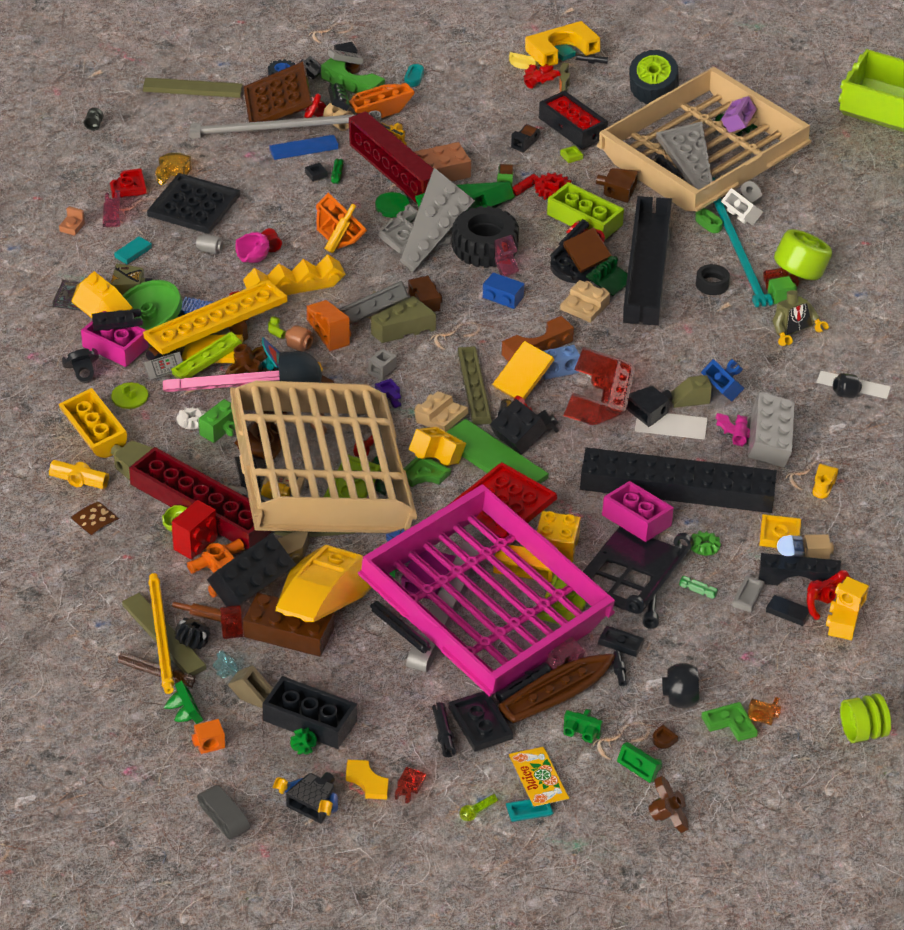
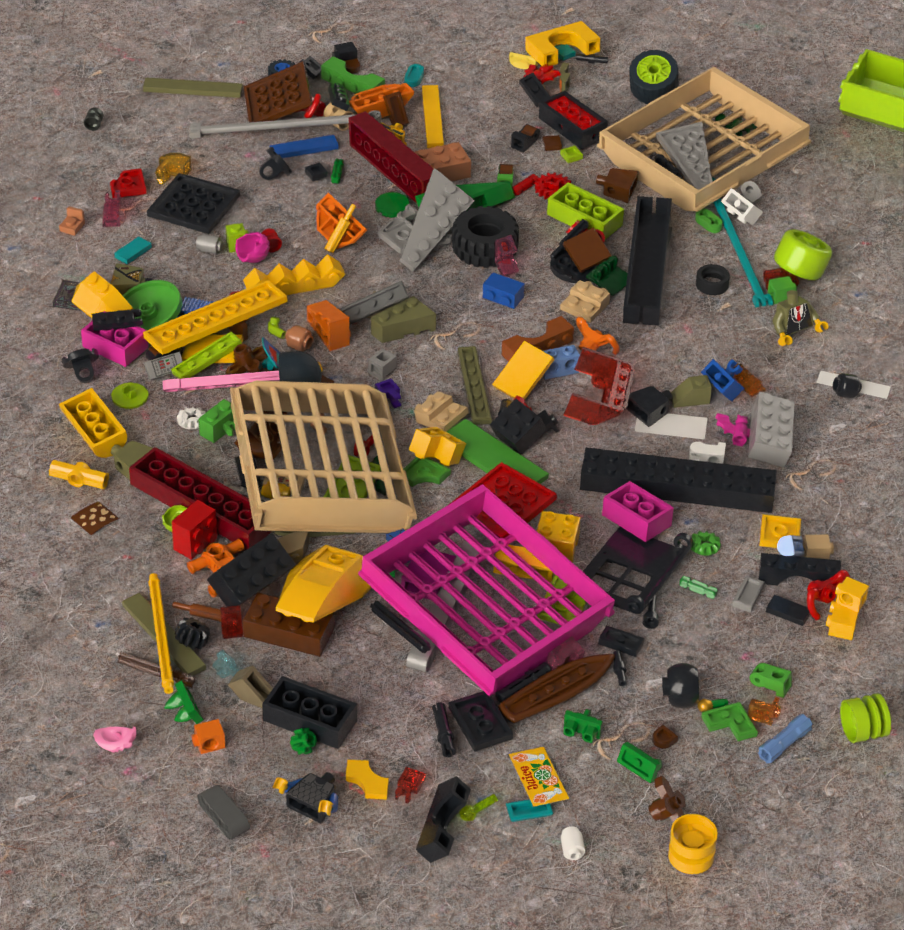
(115, 738): none -> bright pink hat
(232, 233): none -> lime brick
(276, 163): none -> black tile
(345, 56): light grey tile -> none
(396, 108): none -> reddish brown tile
(426, 292): reddish brown brick -> none
(432, 116): none -> yellow tile
(448, 800): none -> black arch
(534, 89): none -> black plate
(552, 143): none -> reddish brown tile
(572, 843): none -> white brick
(595, 339): none -> orange piece
(692, 843): none -> yellow wheel
(705, 704): none -> piece
(707, 453): none -> white leg
(738, 114): medium lavender brick -> none
(749, 382): none -> clear orange hinge
(772, 678): none -> bright green leg
(774, 747): none -> medium blue axle
(824, 480): yellow piece -> none

